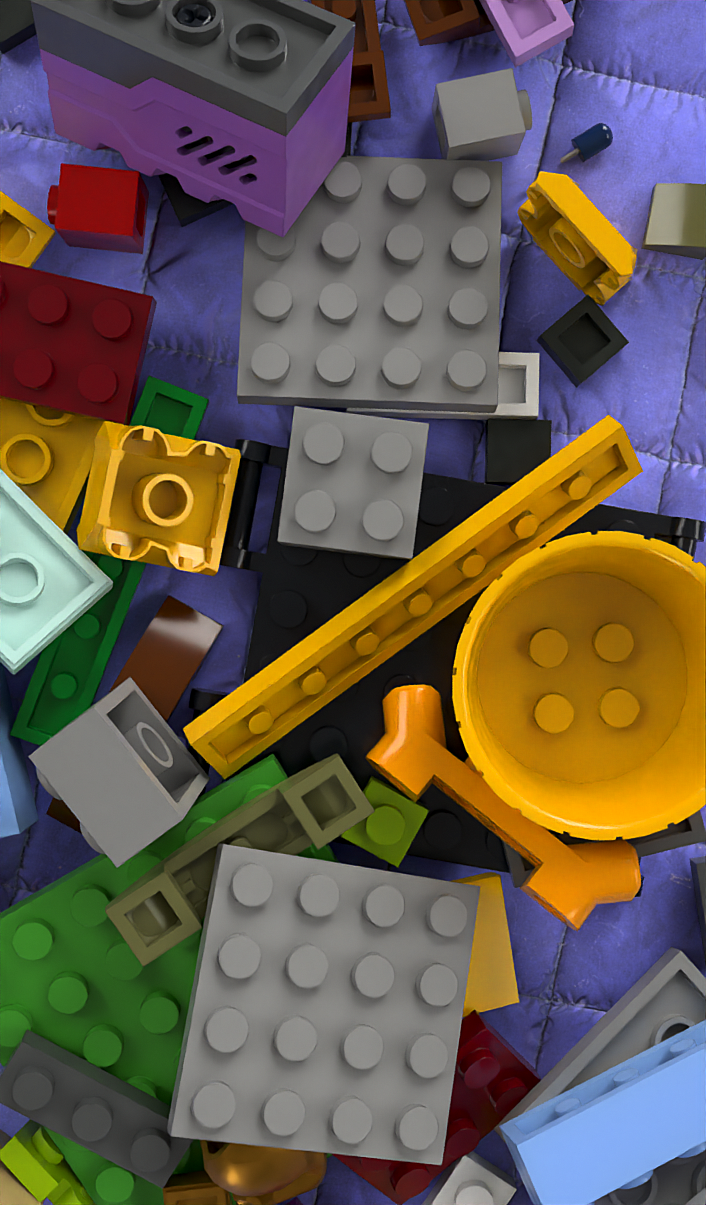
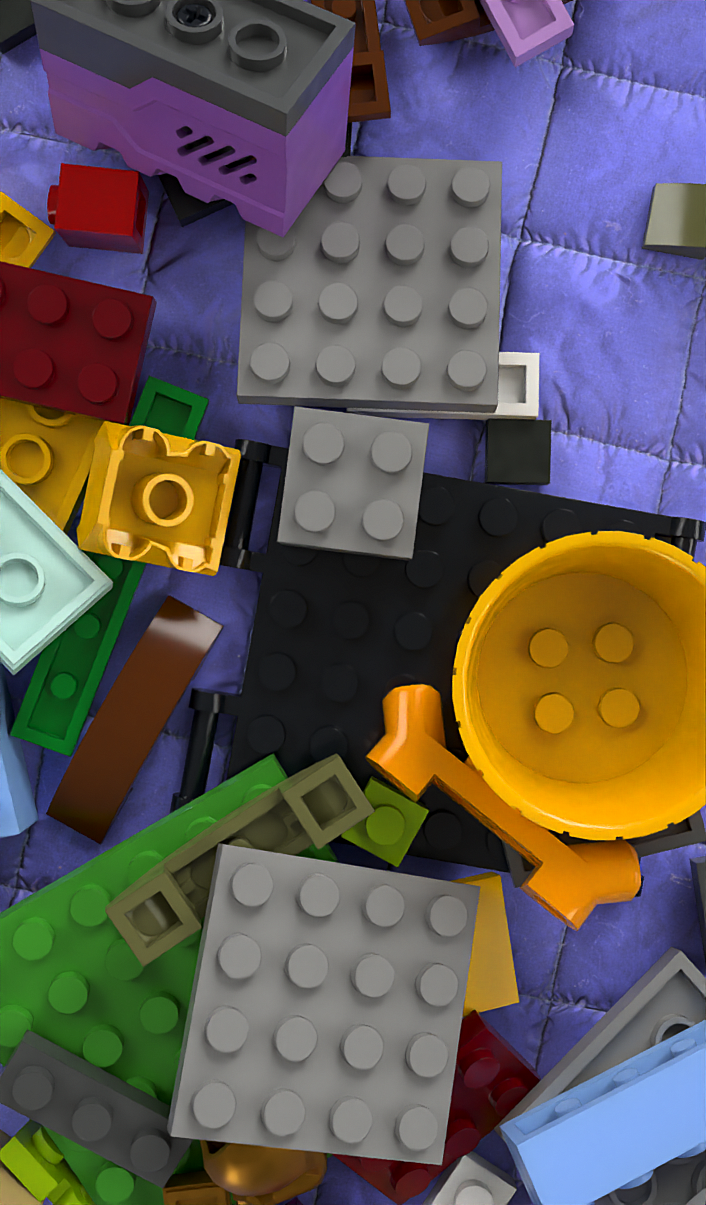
(120, 773): light grey brick -> none
(414, 598): yellow plate -> none
(481, 116): light grey brick -> none
(577, 236): yellow slope -> none
(582, 340): pearl dark grey tile -> none
(590, 142): dark blue piece -> none

